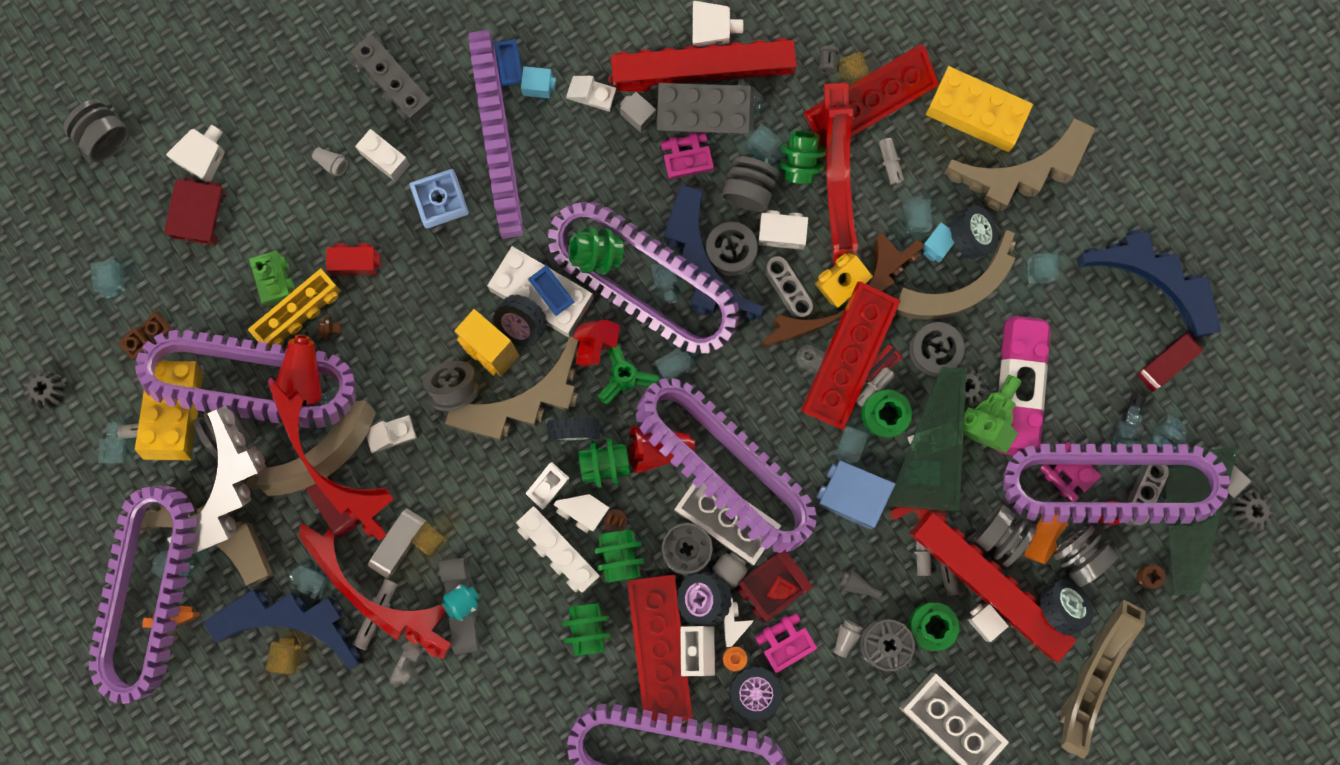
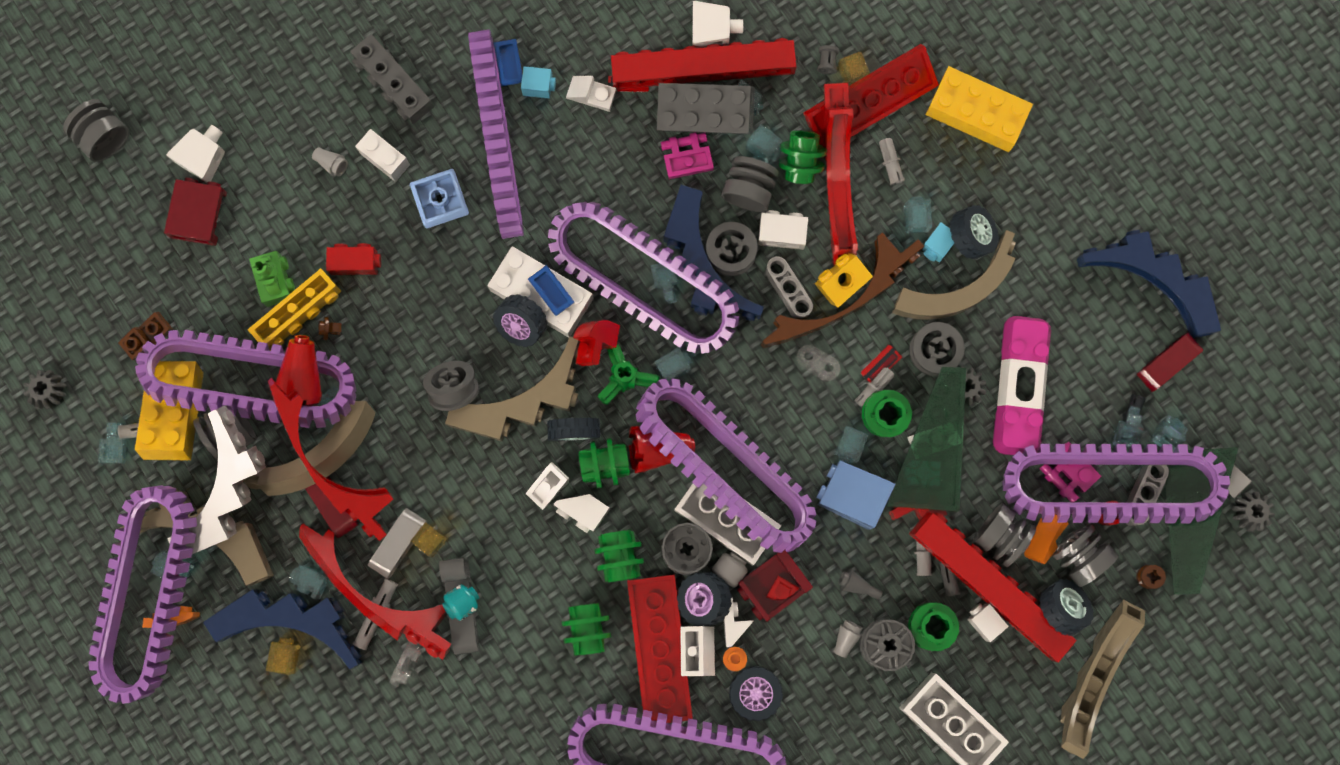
(107, 278): clear light blue brick -> none
(390, 434): white slope -> none
(486, 344): yellow brick -> none
(558, 549): white brick -> none
(595, 250): green piece -> none
(615, 520): reddish brown plate -> none
(637, 111): light grey brick -> none
(790, 649): dark pink plate -> none
(850, 355): red plate -> none
(993, 418): bright green brick -> none
(1028, 177): dark tan arch -> none
(1043, 268): clear light blue brick -> none

